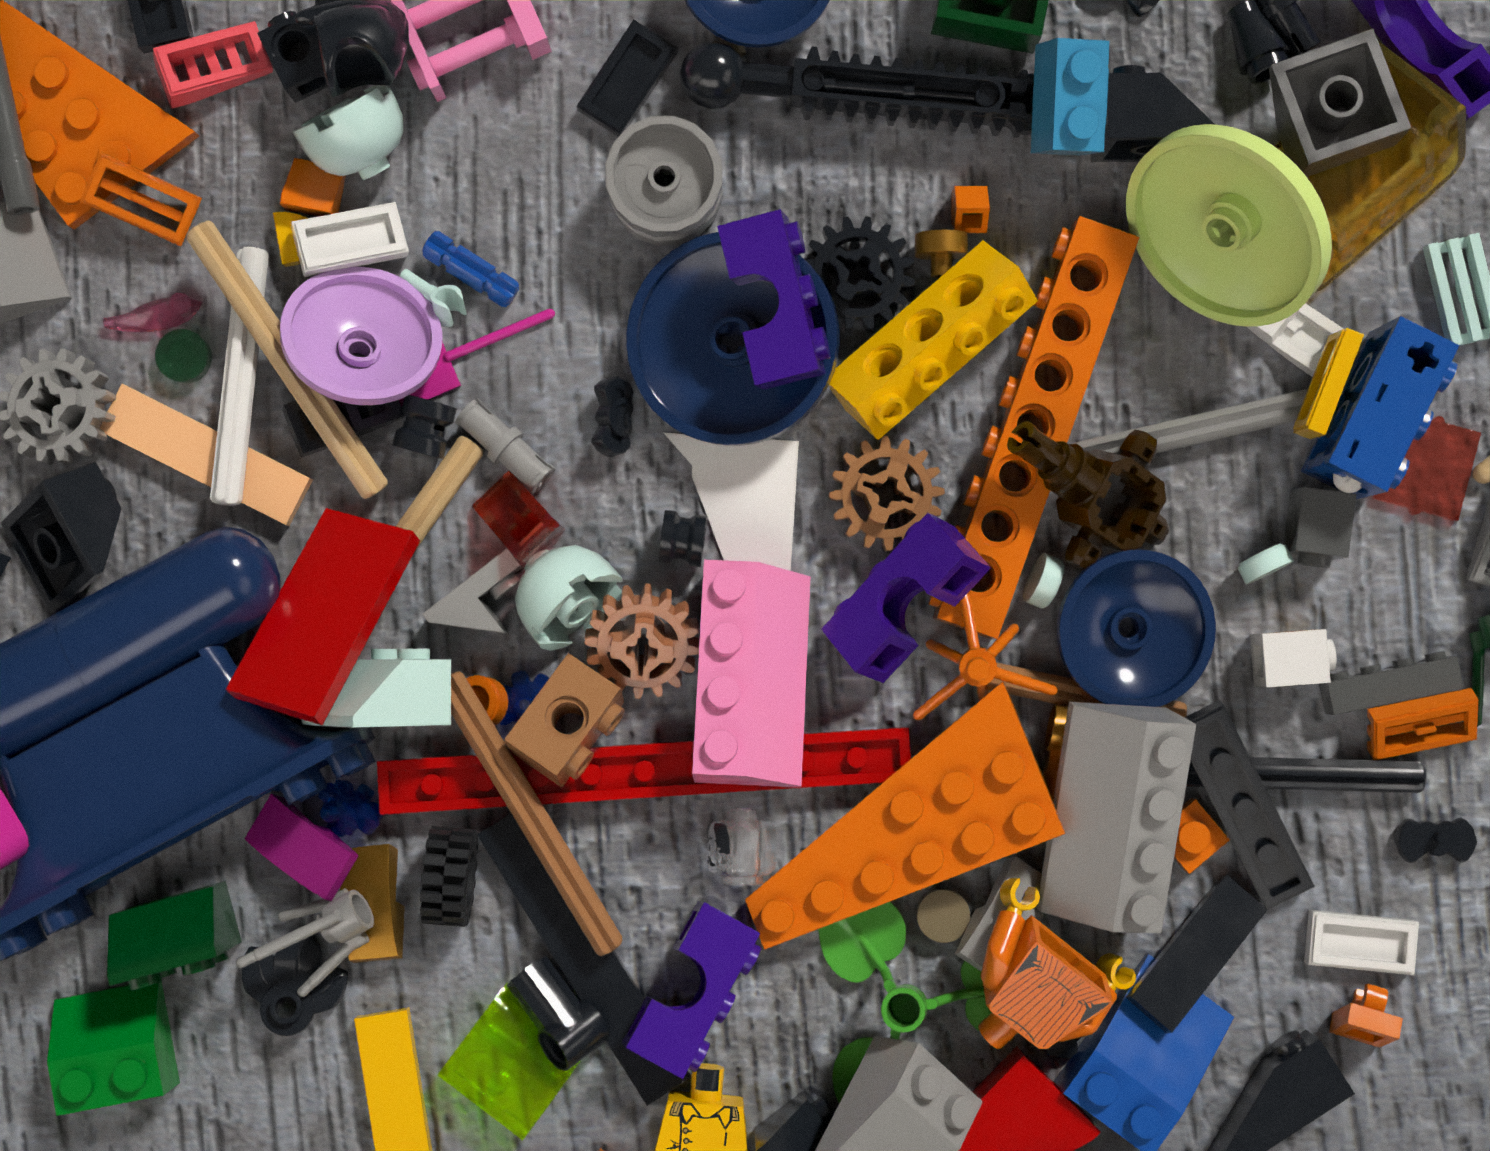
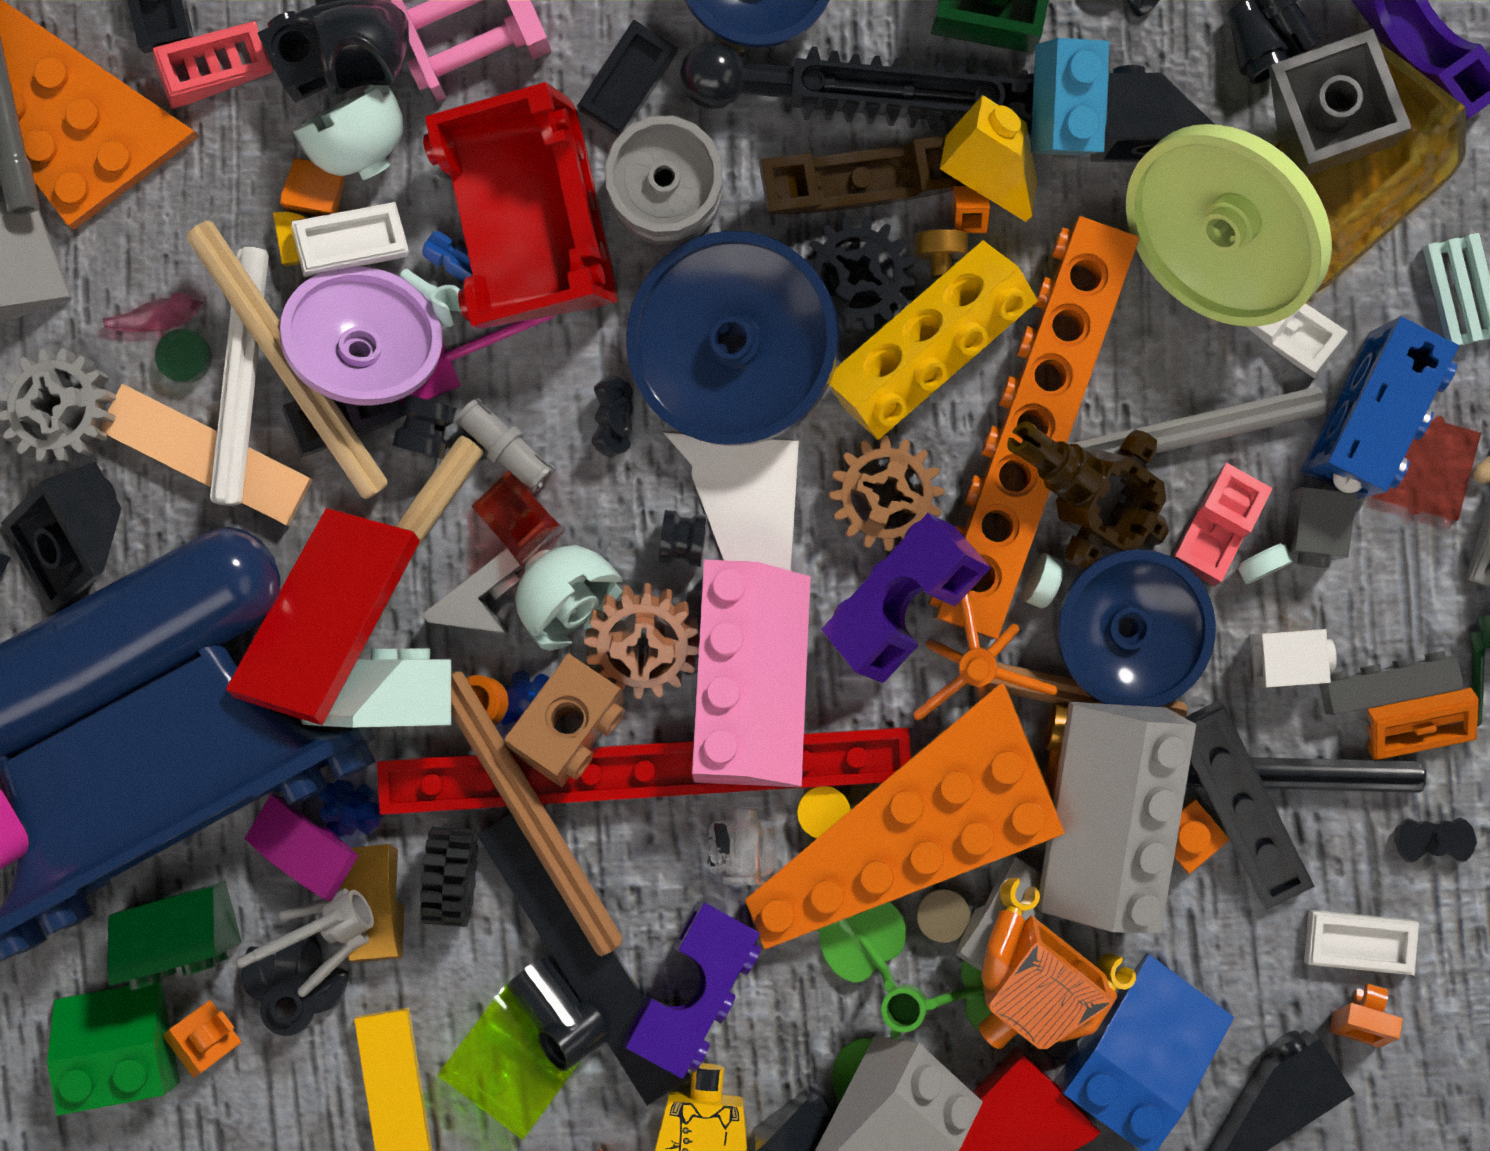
(98, 180): orange tile -> none
(202, 1038): none -> orange tile
(524, 206): none -> red windscreen
(767, 251): dark purple arch -> none
(821, 809): none -> yellow tile
(855, 178): none -> dark brown slope
(993, 157): none -> yellow slope
(1196, 954): black tile -> none
(1221, 523): none -> coral slope
(1327, 383): yellow tile -> none

